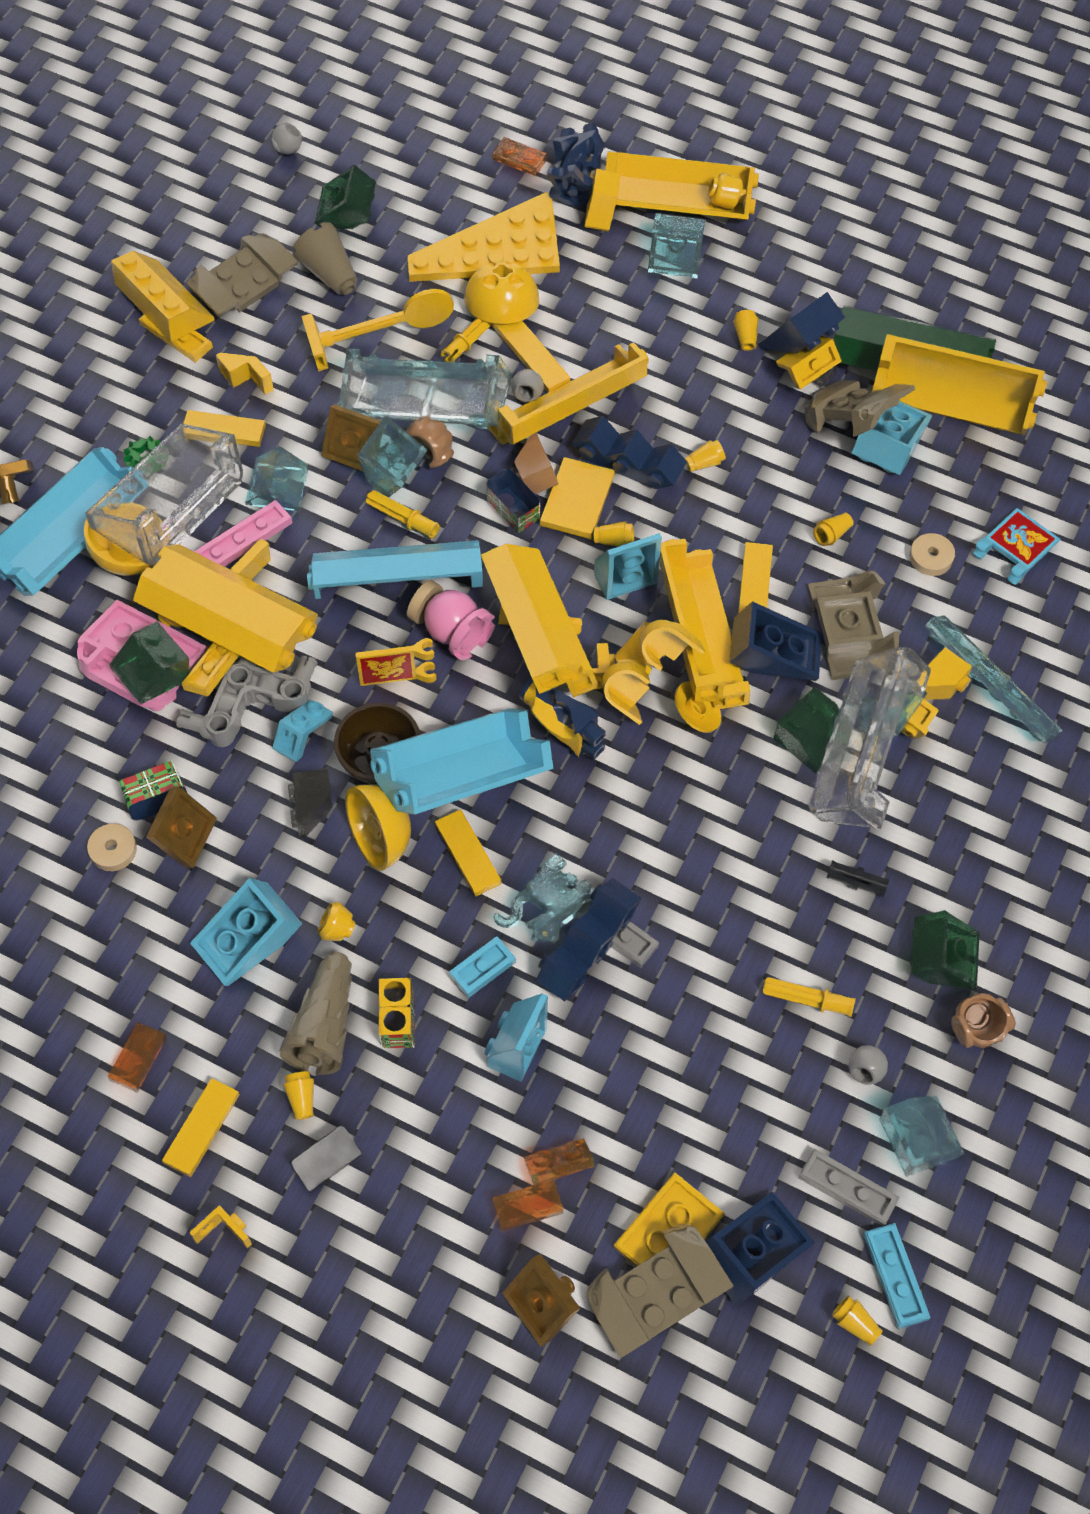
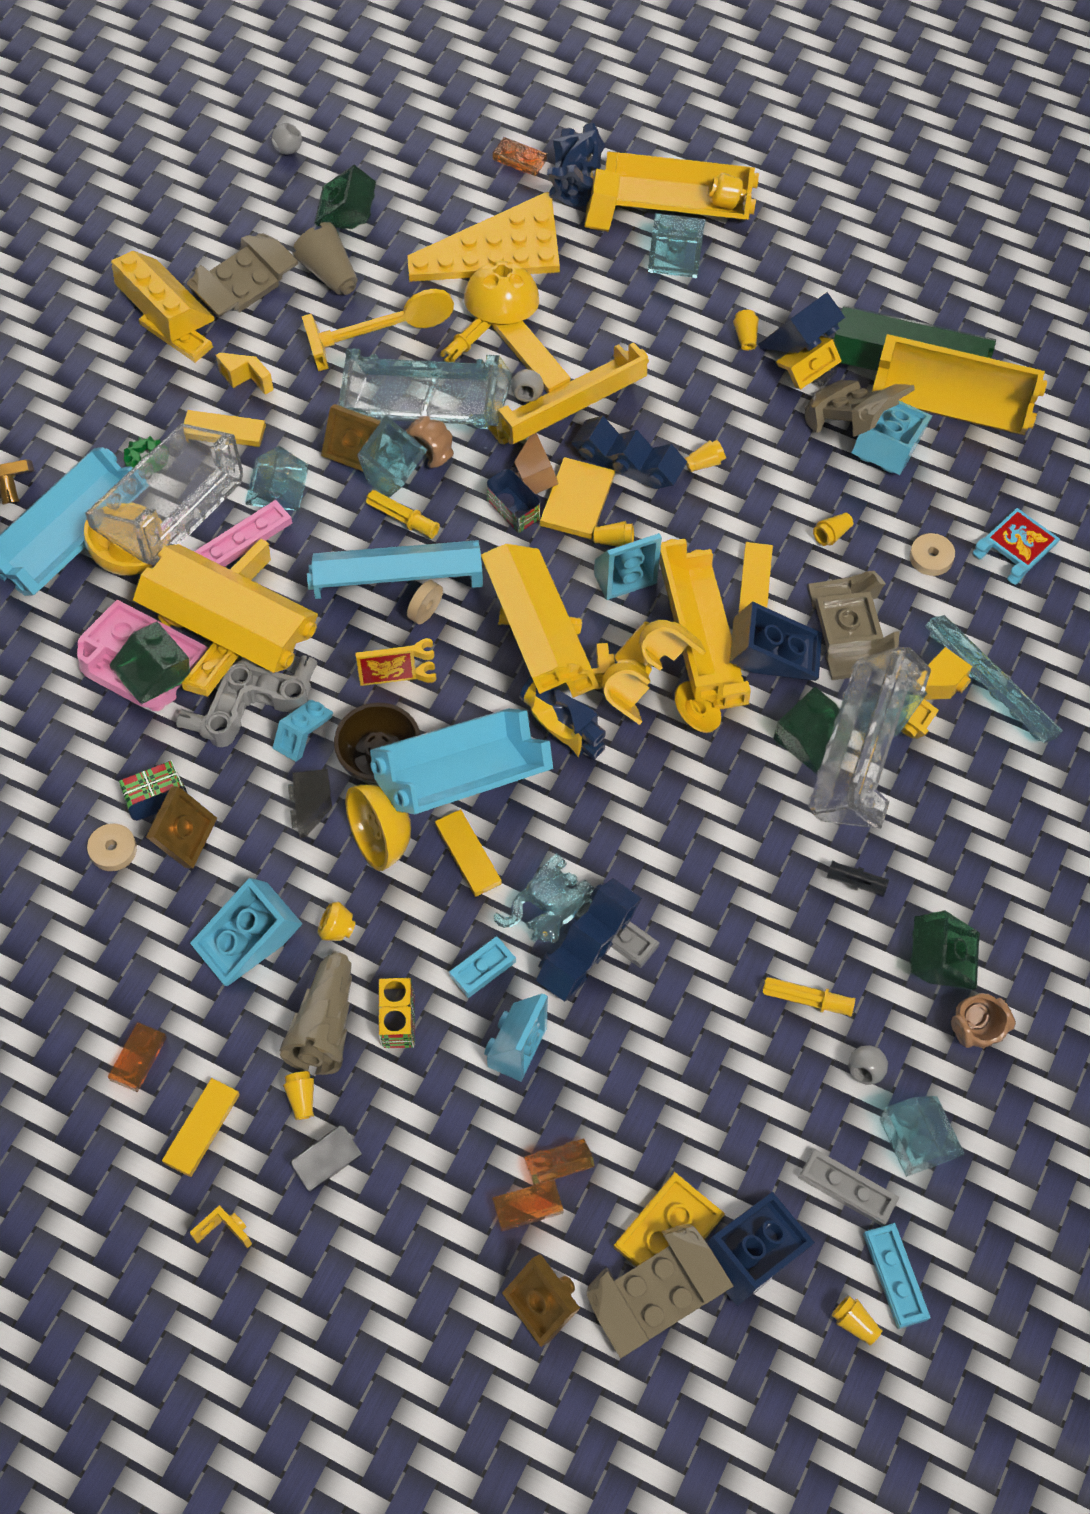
(457, 622): bright pink tile -> none

